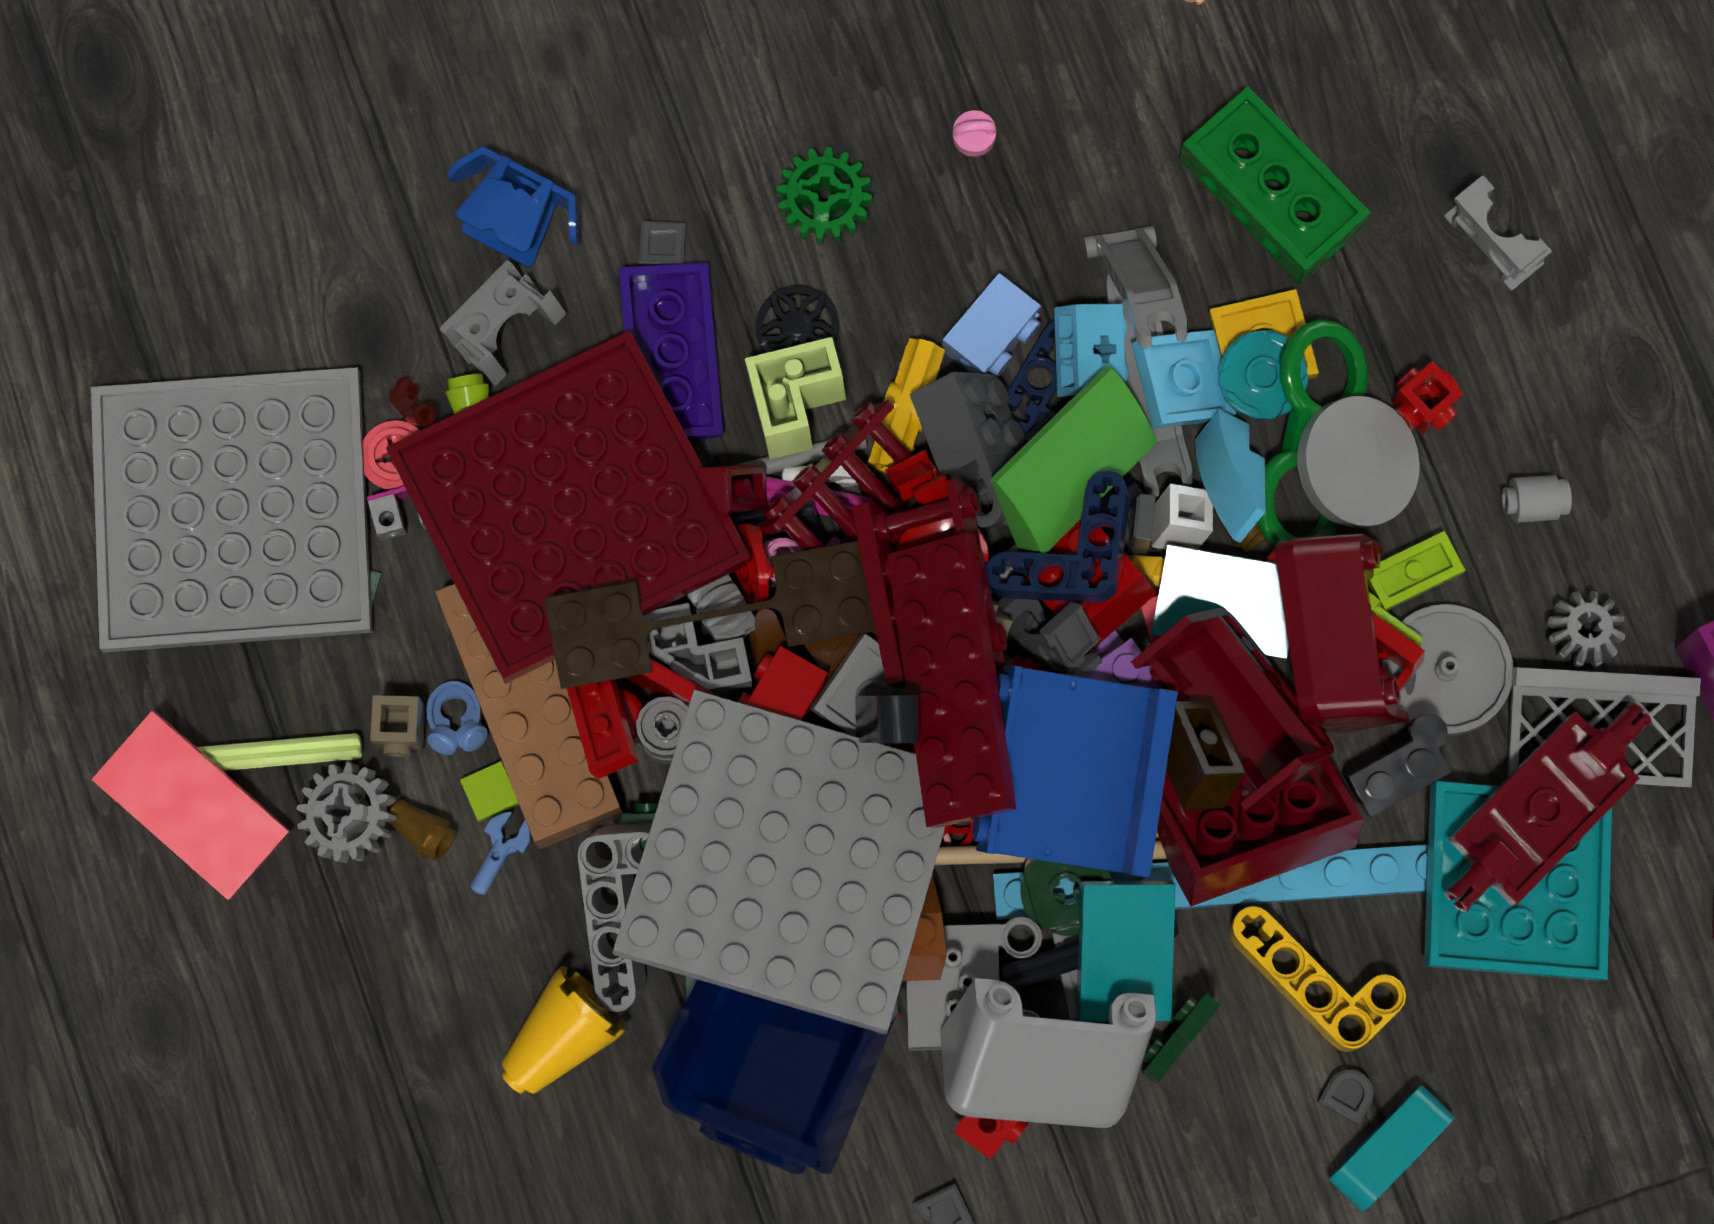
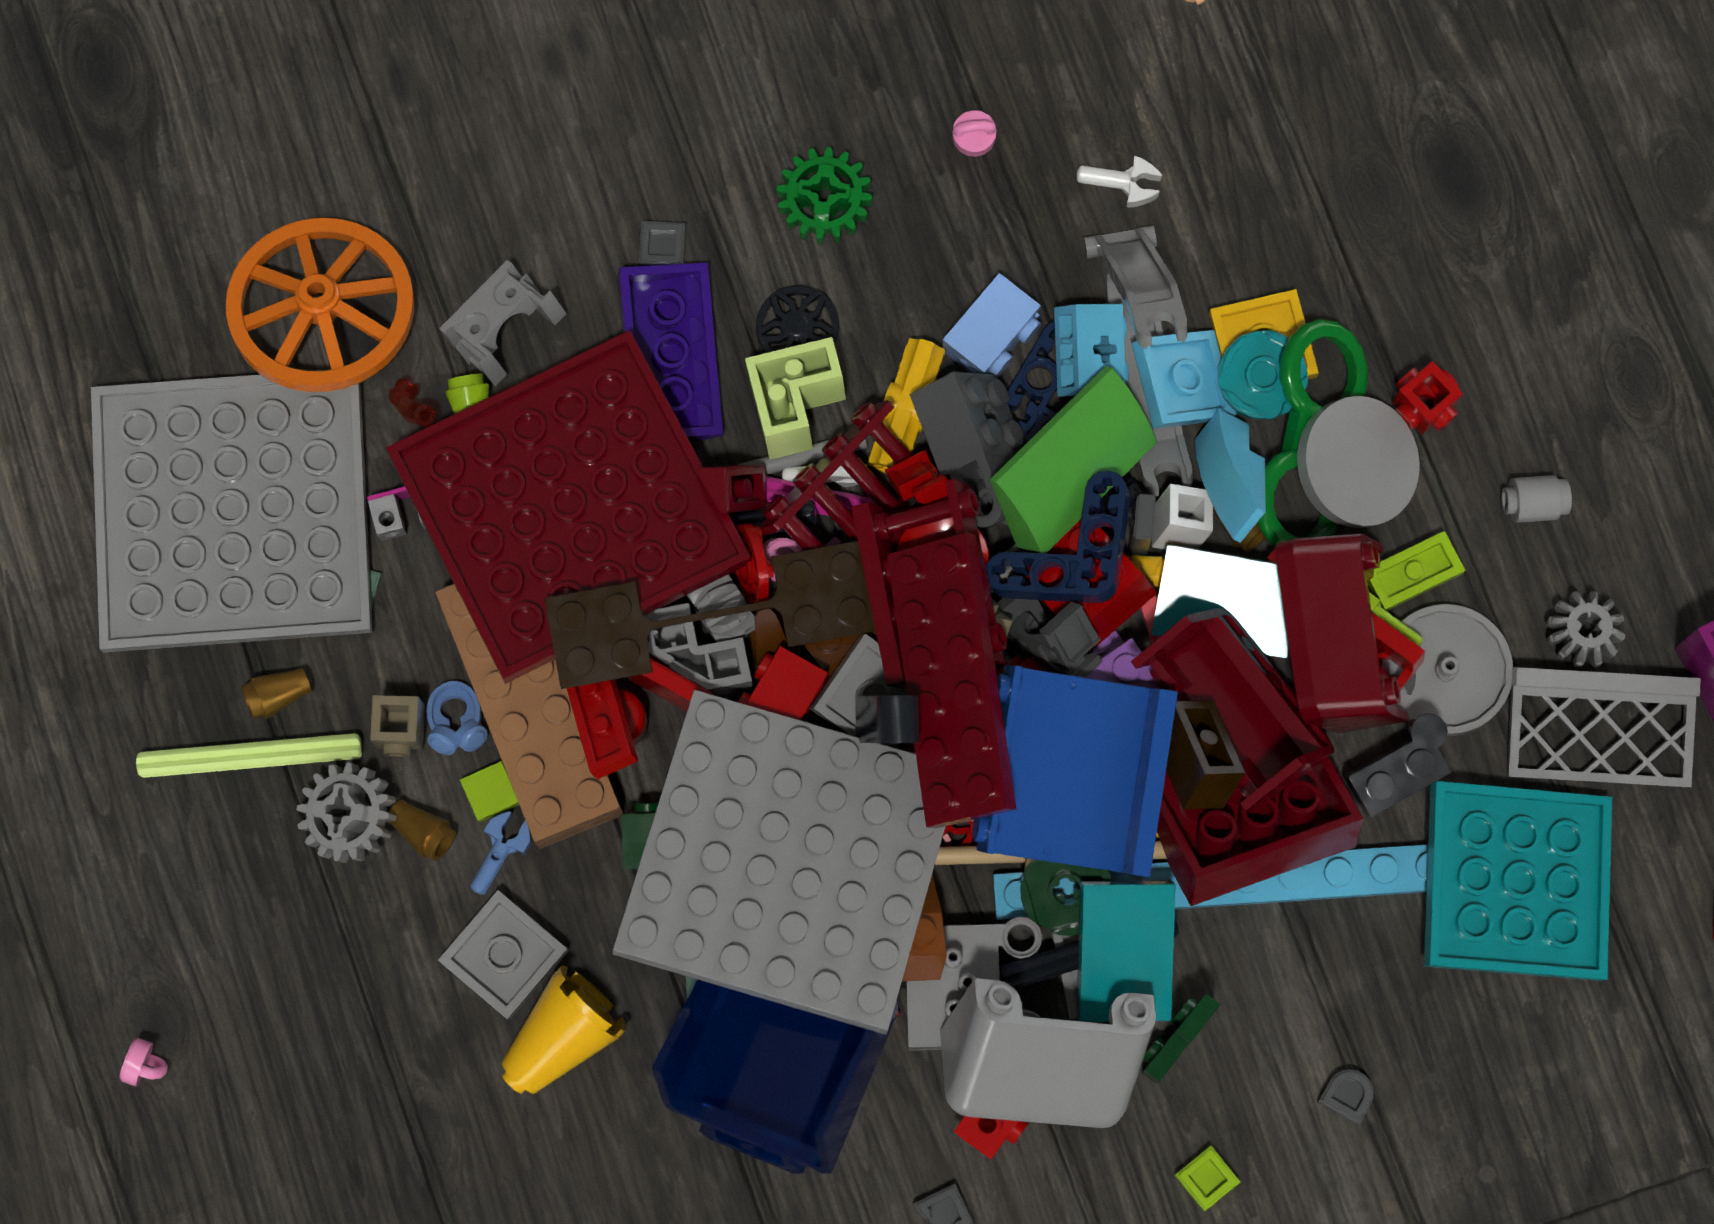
(136, 1063): none -> bright pink tile
(191, 805): coral tile -> none
(274, 692): none -> pearl gold cone
(321, 309): none -> orange wheel
(374, 451): coral gear -> none
(503, 955): none -> light grey plate
(510, 206): blue piece -> none
(605, 918): light grey beam -> none
(660, 727): light grey wheel -> none
(1124, 180): none -> white bar
(1207, 1178): none -> lime tile
(1280, 158): green brick -> none
(1310, 972): yellow beam -> none
(1391, 1148): teal beam -> none
(1512, 255): light grey piece -> none
(1545, 807): dark red plate -> none

